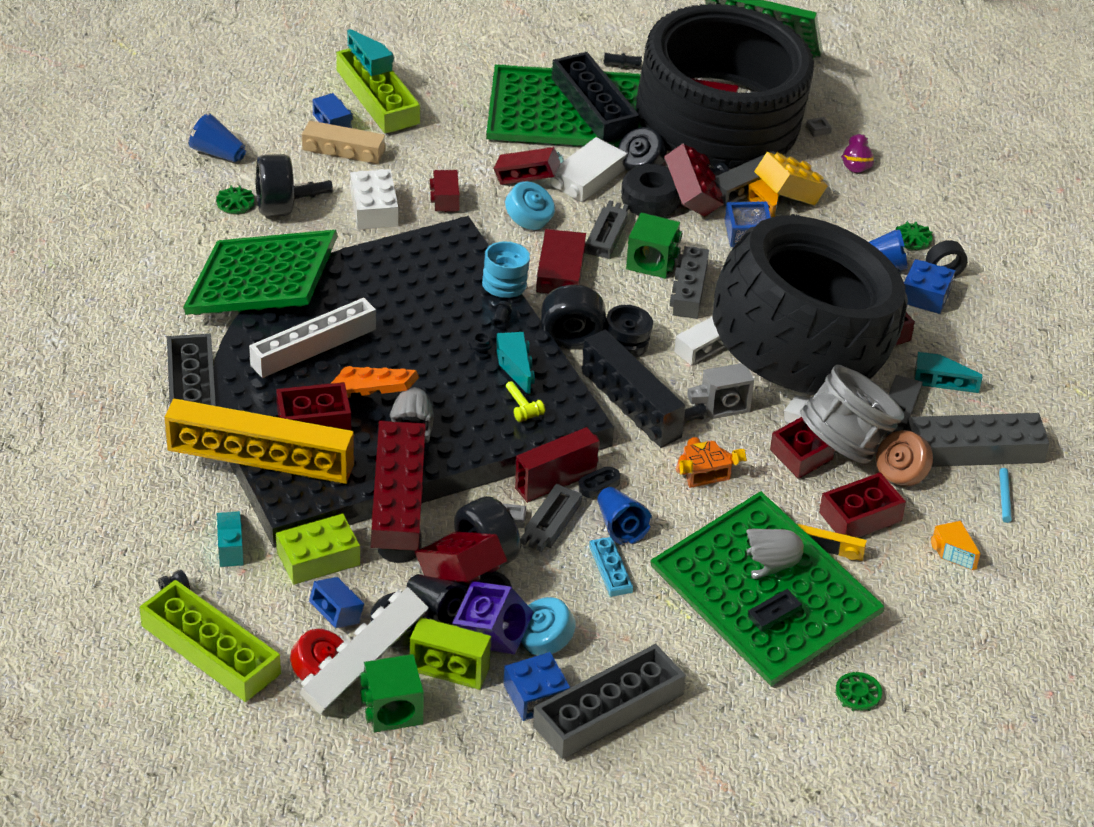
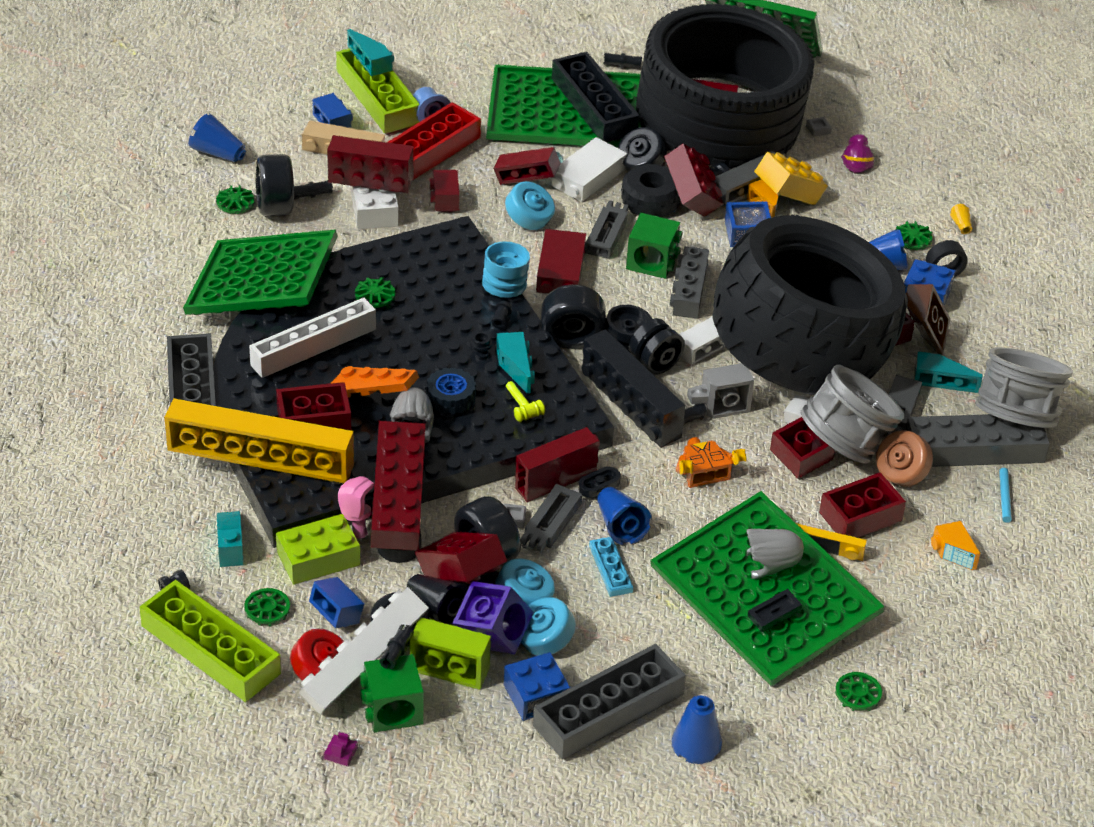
(267, 606): none -> green wheel
(341, 749): none -> magenta tile
(352, 503): none -> bright pink piece
(370, 164): none -> dark red brick
(375, 291): none -> green wheel
(396, 646): none -> black pin
(429, 102): none -> medium blue piece
(440, 136): none -> red brick
(451, 390): none -> black wheel
(527, 579): none -> medium azure wheel
(656, 346): none -> black wheel
(698, 732): none -> blue cone
(929, 314): none -> reddish brown slope
(961, 216): none -> yellow cone
(1023, 387): none -> light grey wheel

